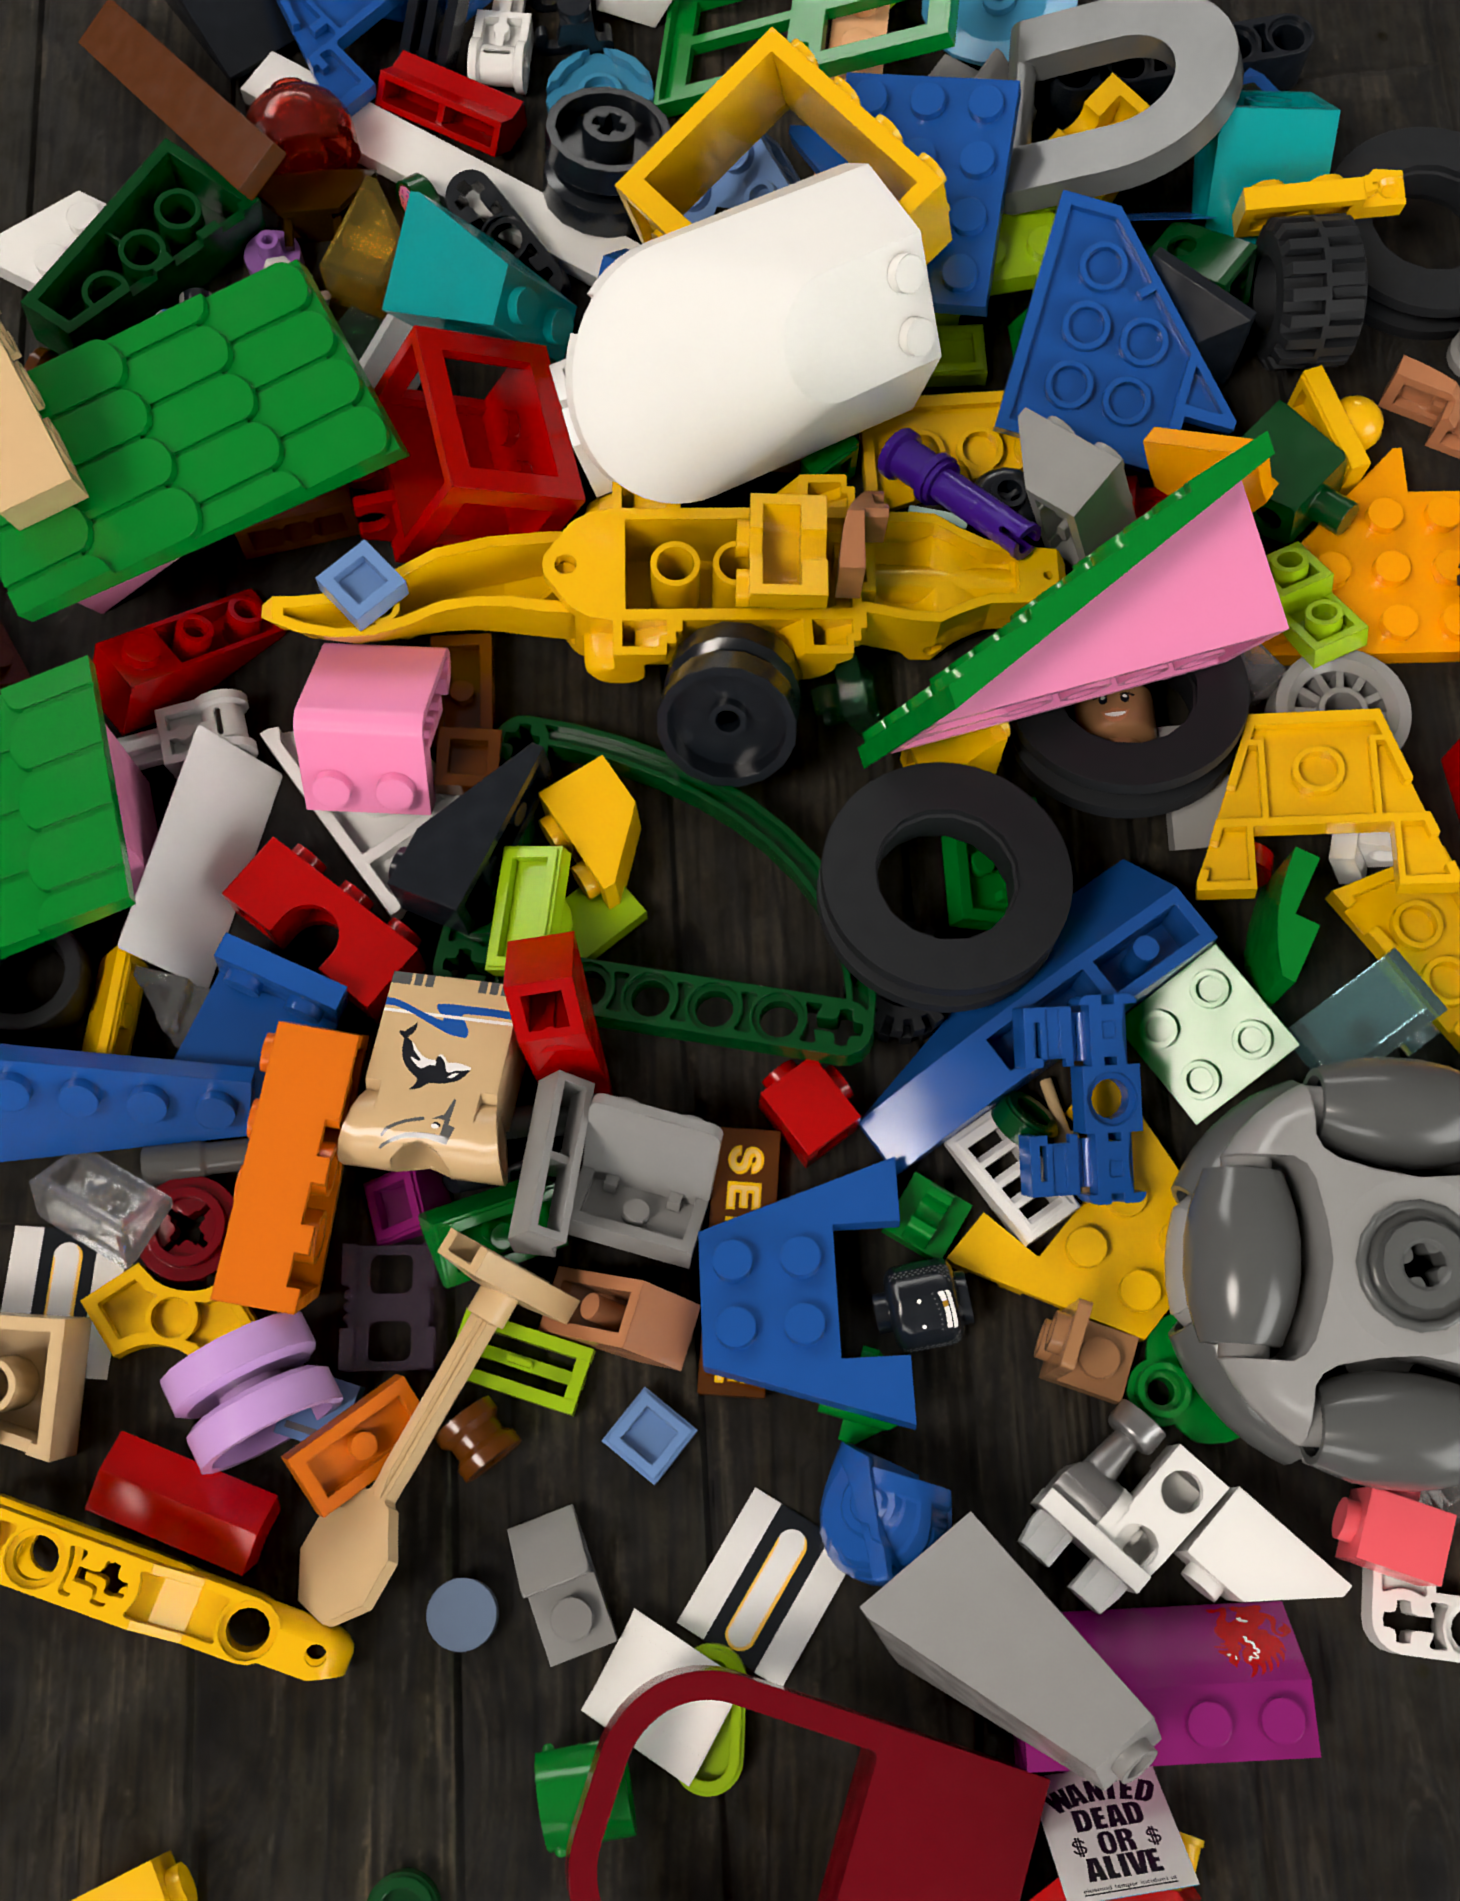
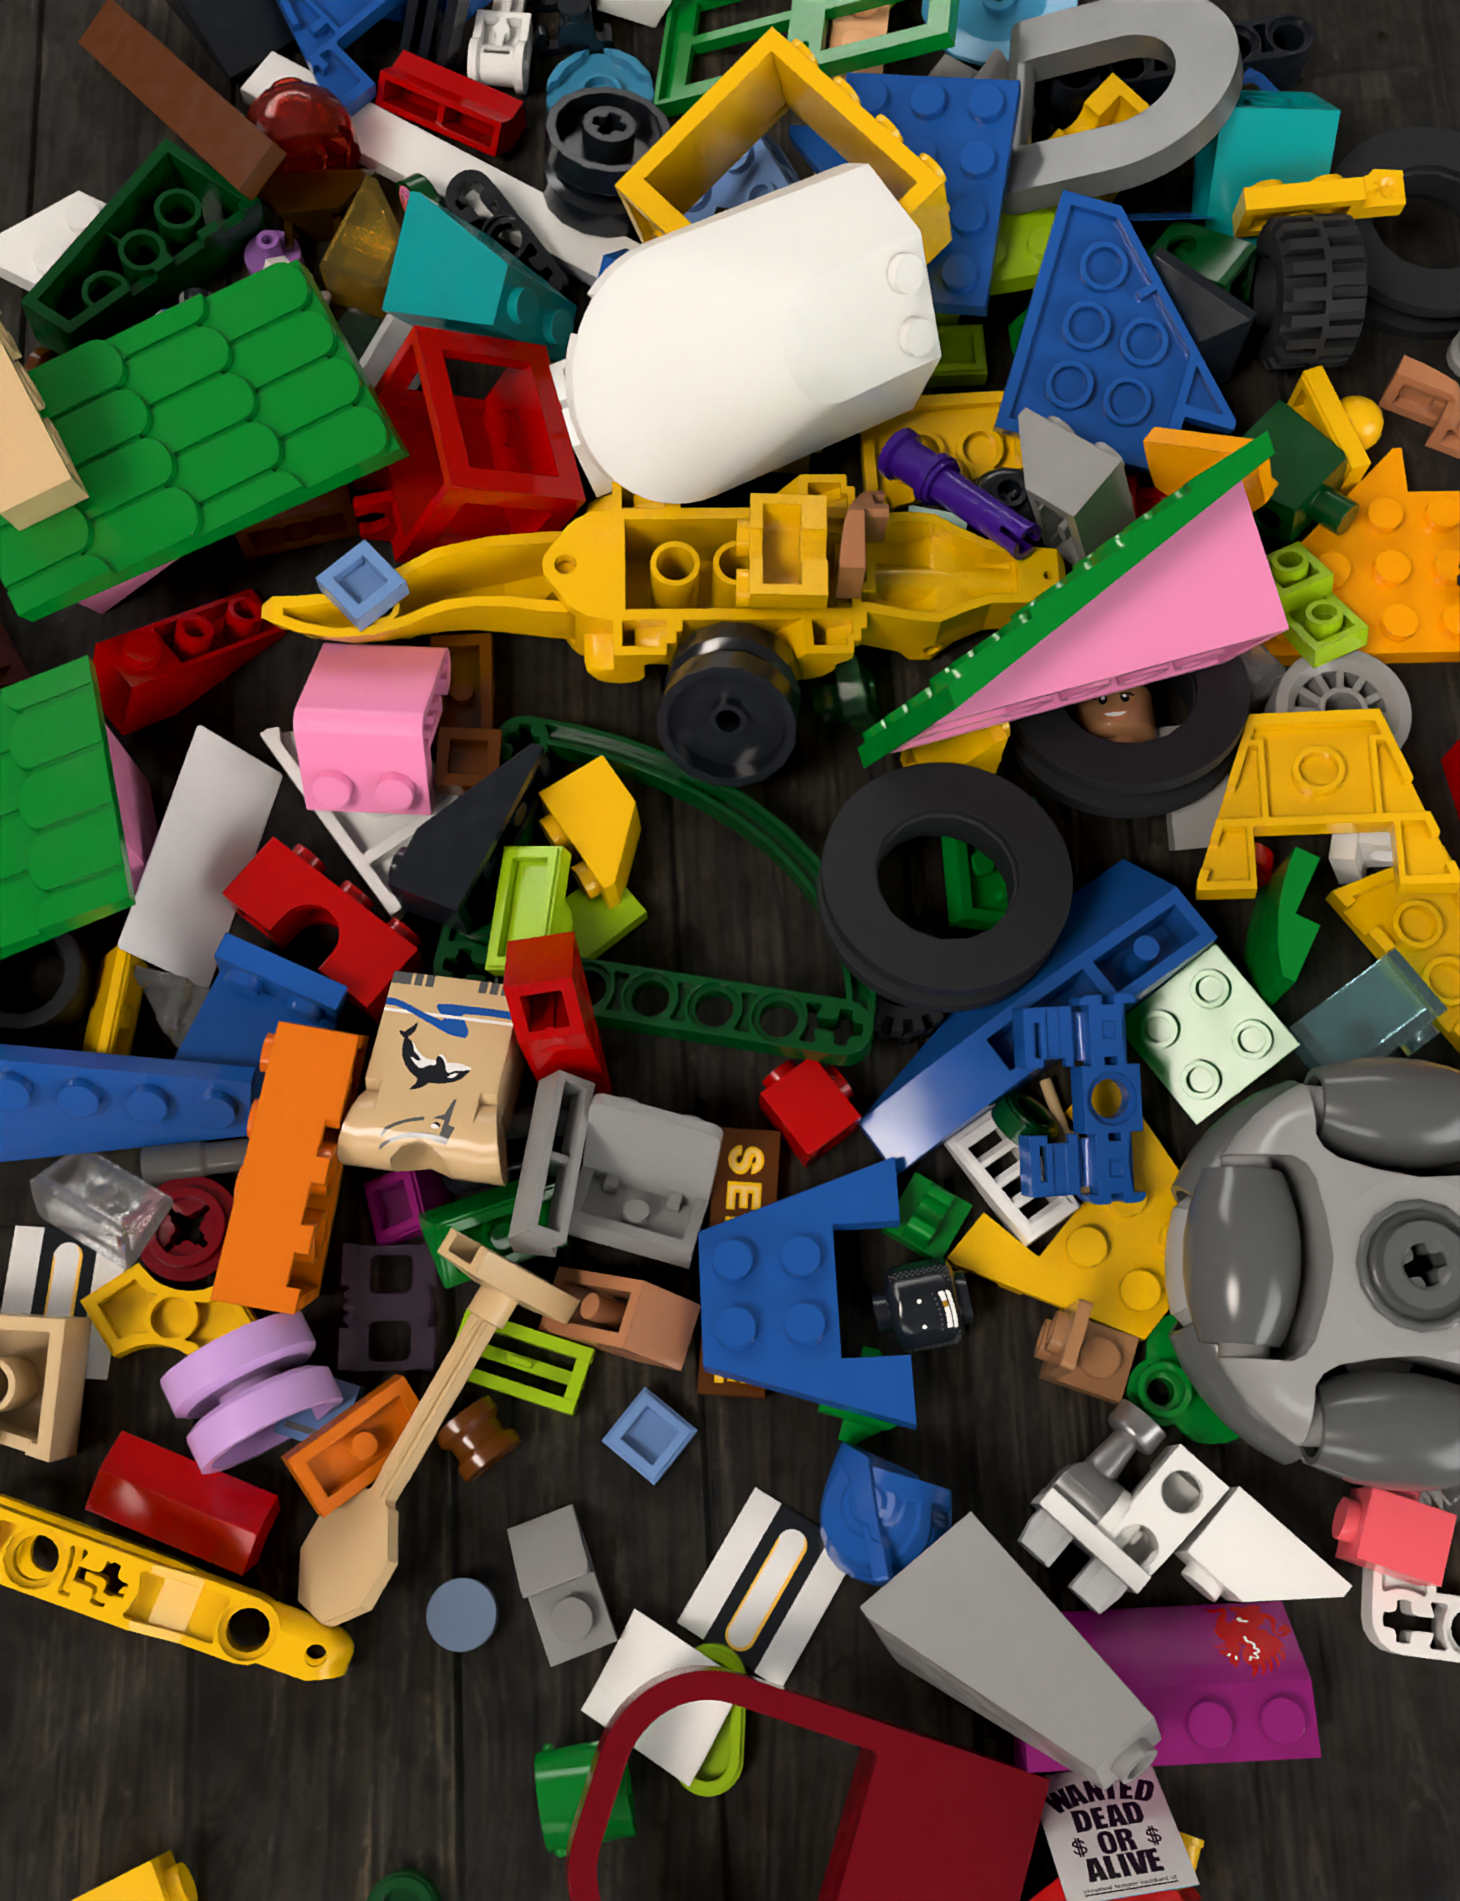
(177, 725): white connector -> none
(834, 459): green tile -> none

